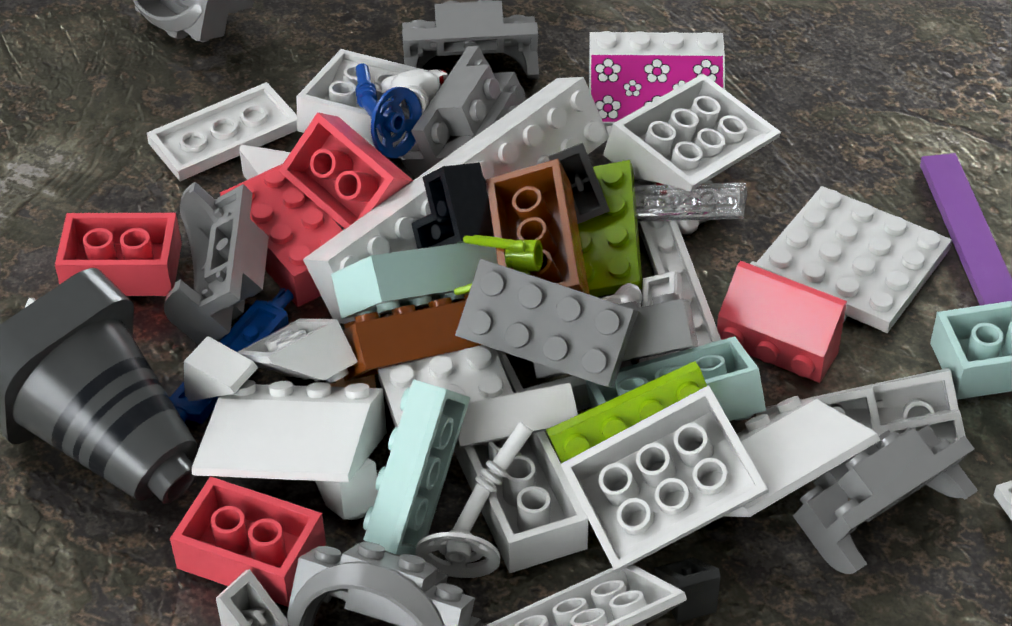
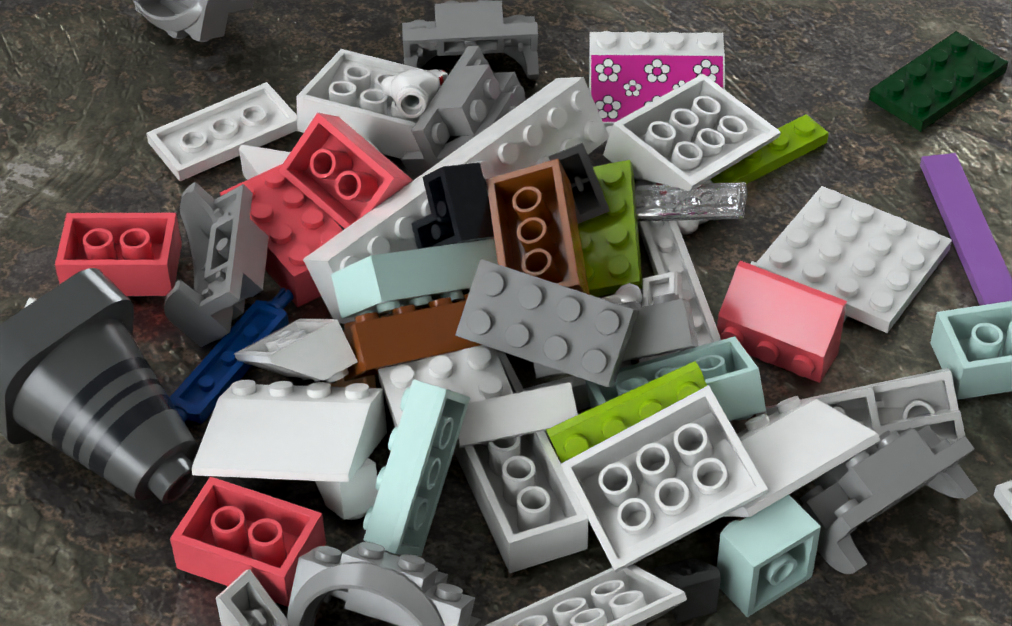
(215, 370): white slope -> none
(391, 119): blue dish -> none
(459, 542): white dish -> none
(519, 254): lime plant -> none
(767, 554): none -> light aqua brick
(794, 141): none -> lime plate
(938, 81): none -> dark green plate

